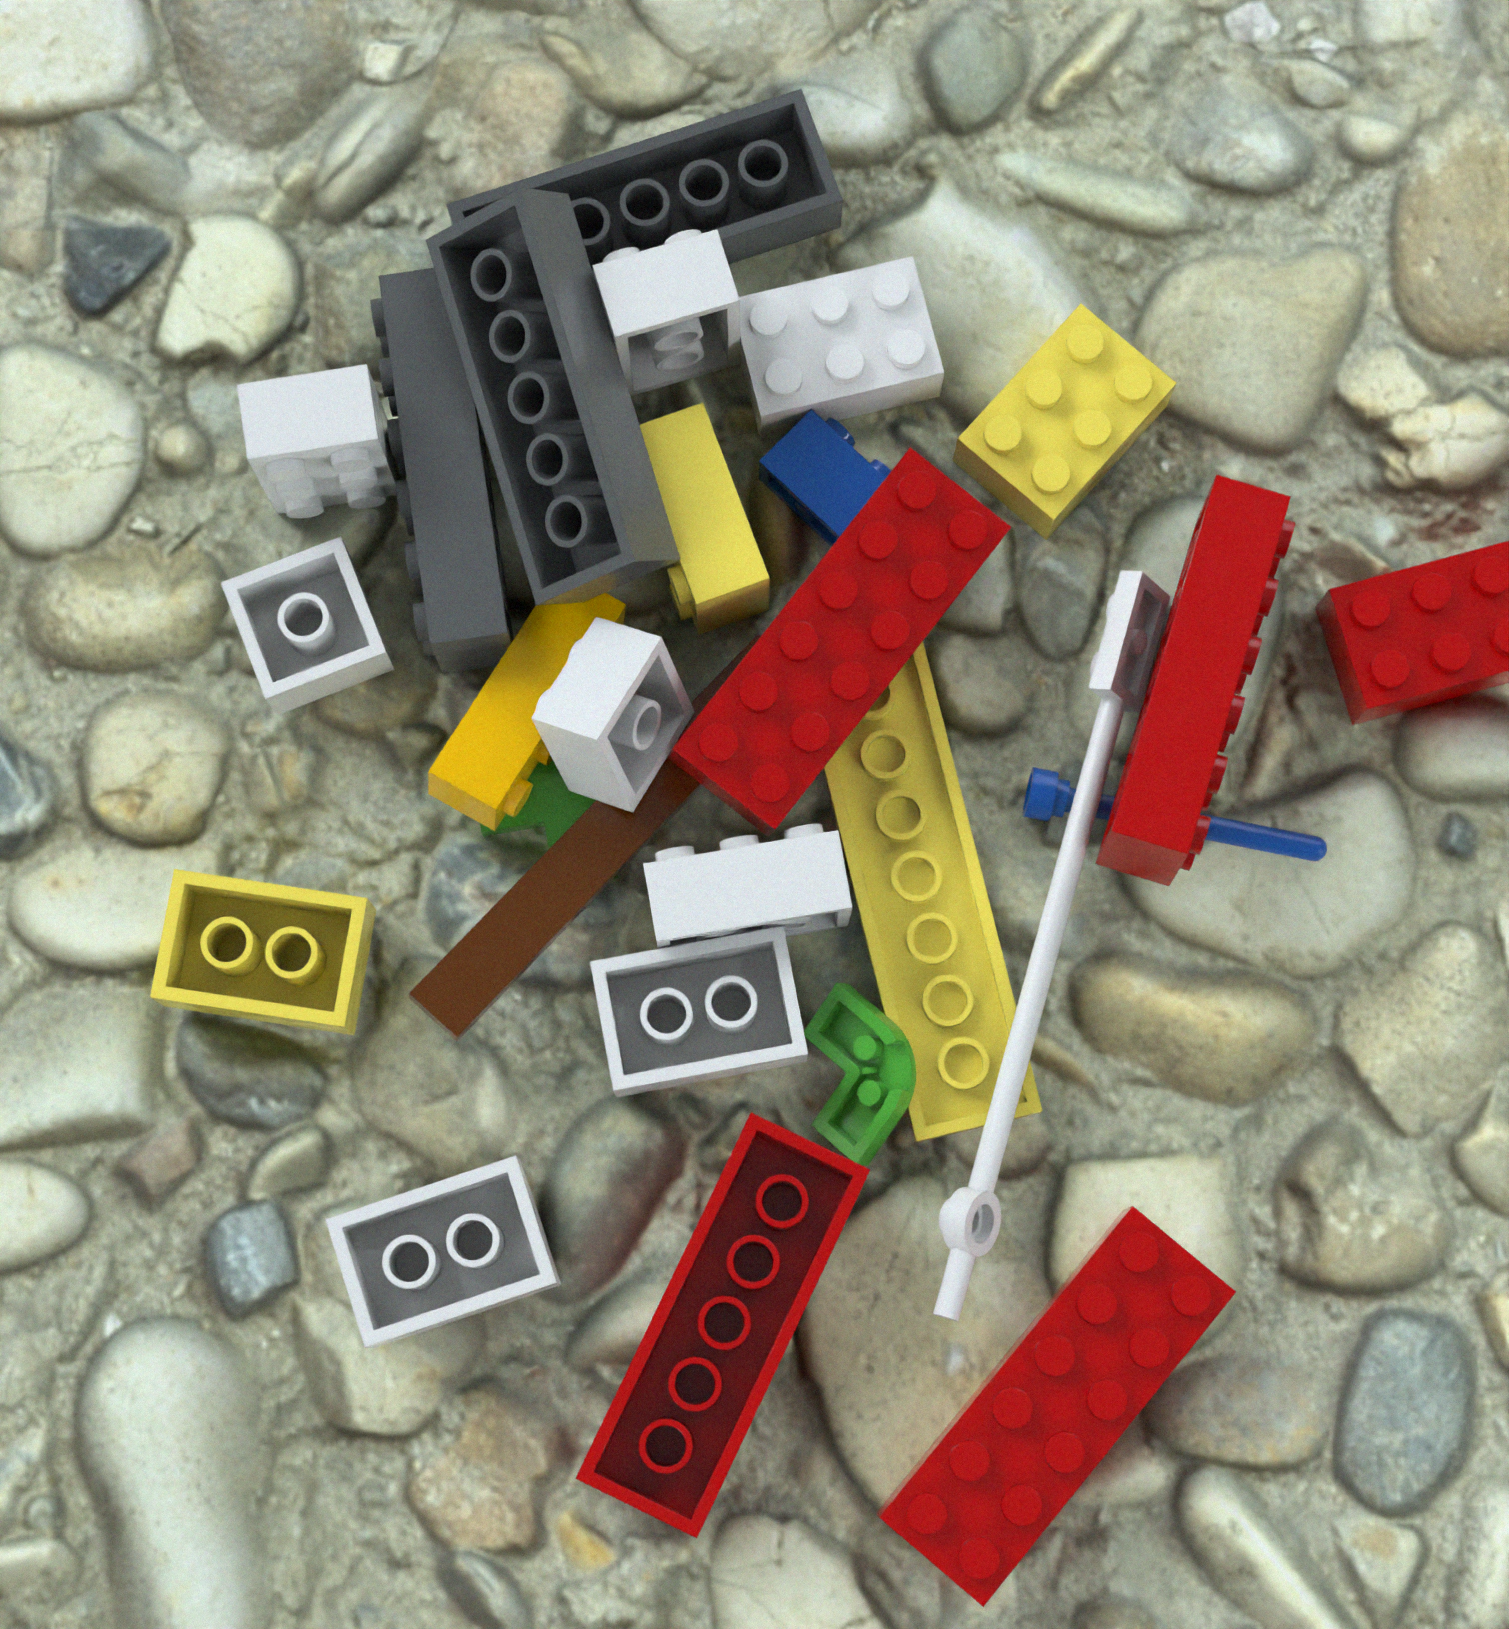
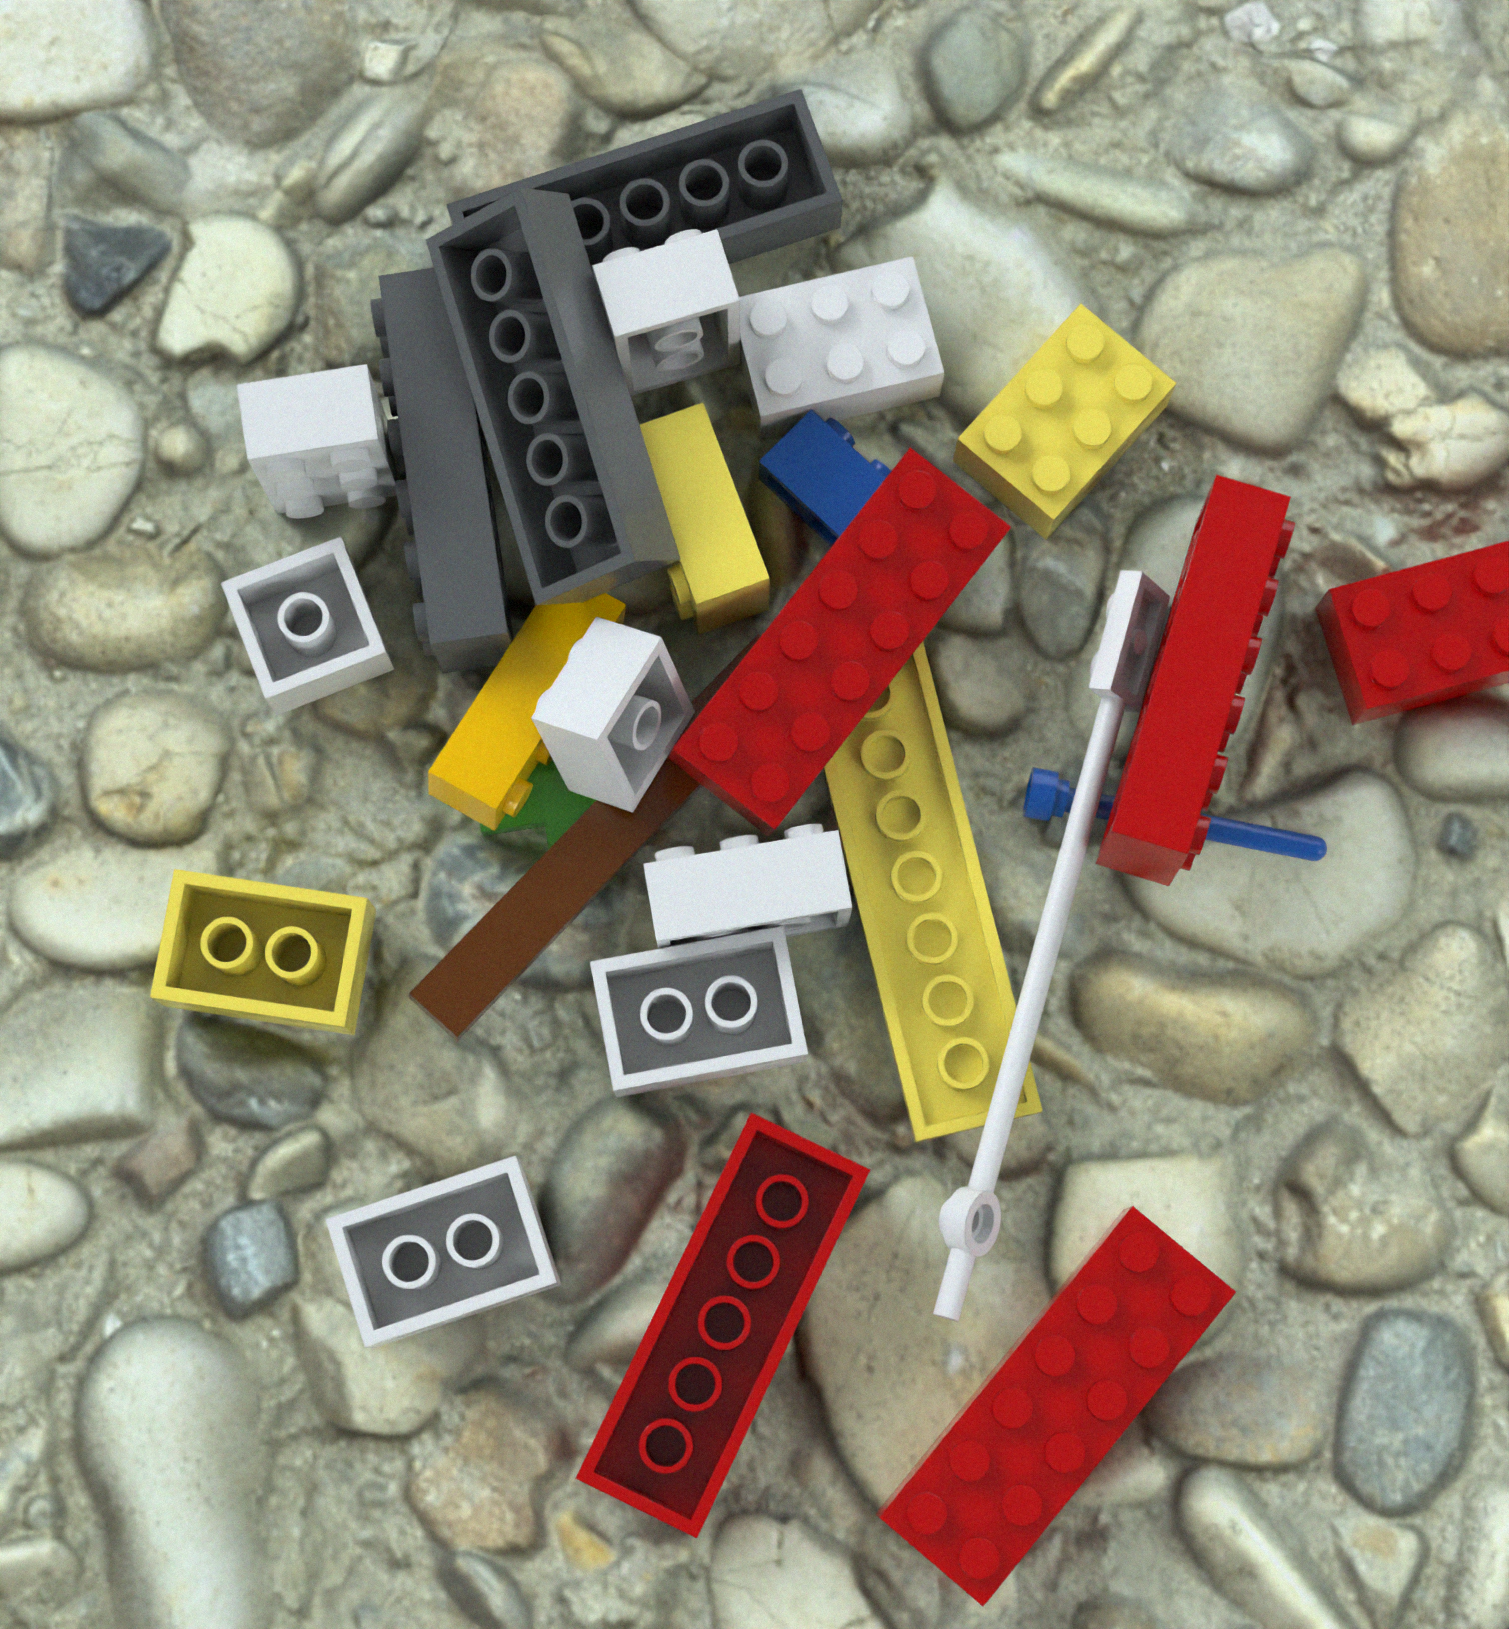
(877, 1071): bright green plate -> none

